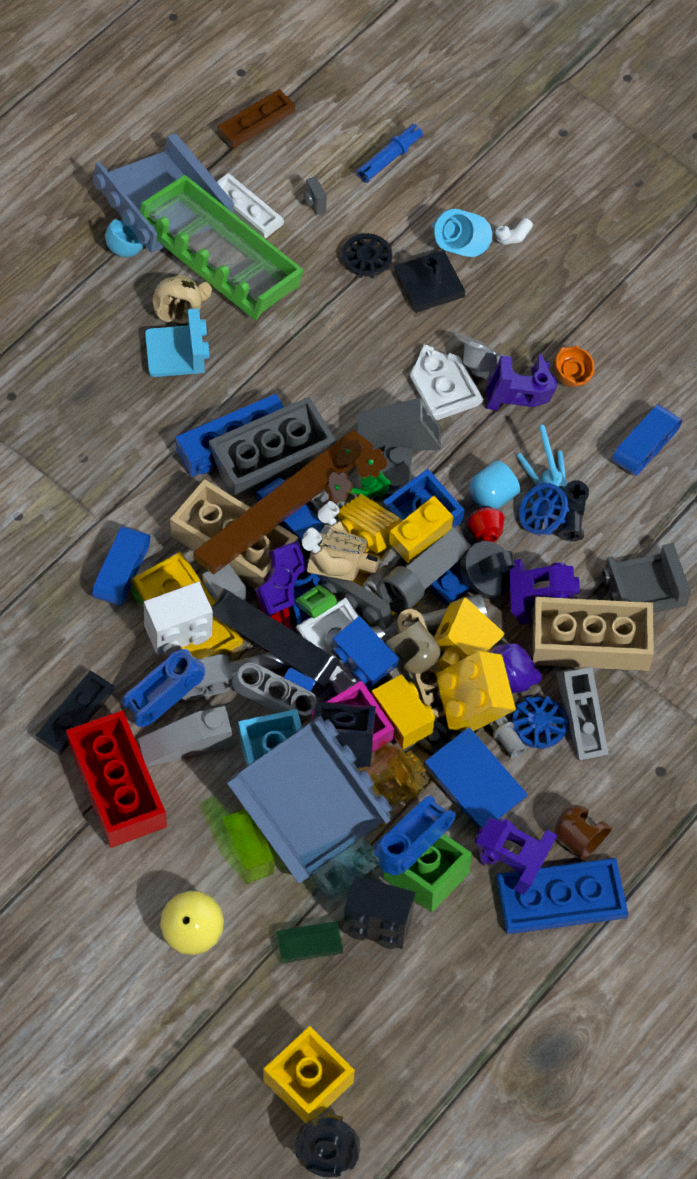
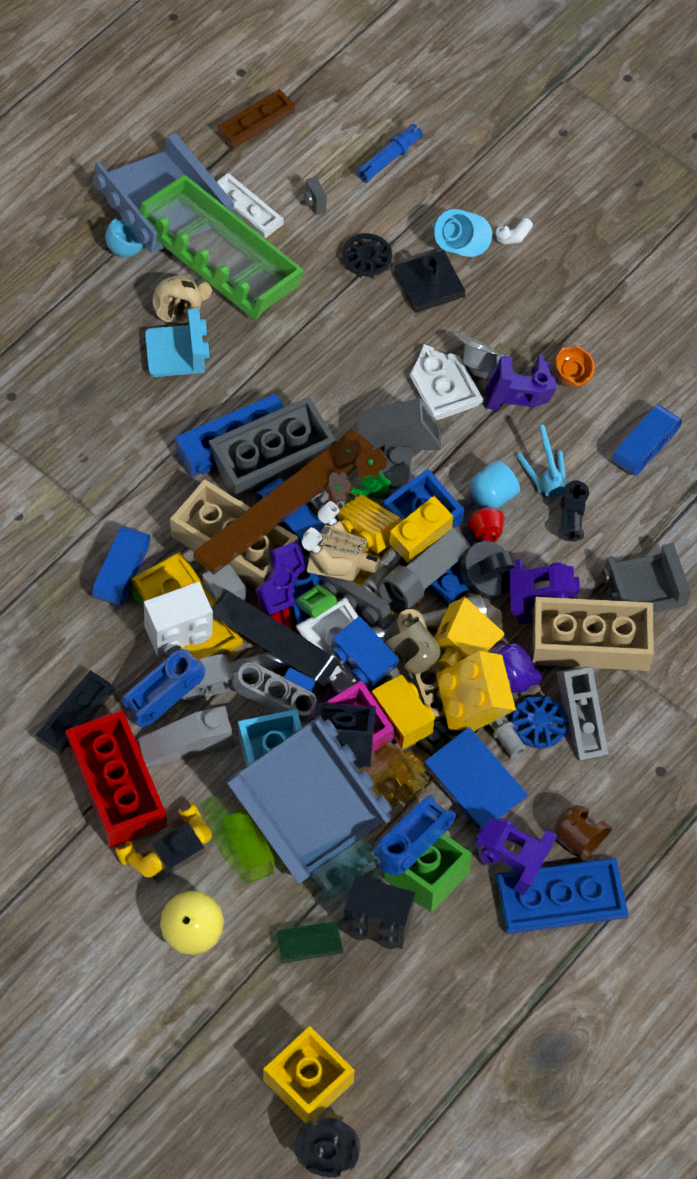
(172, 850): none -> torso
(543, 509): blue wheel -> none

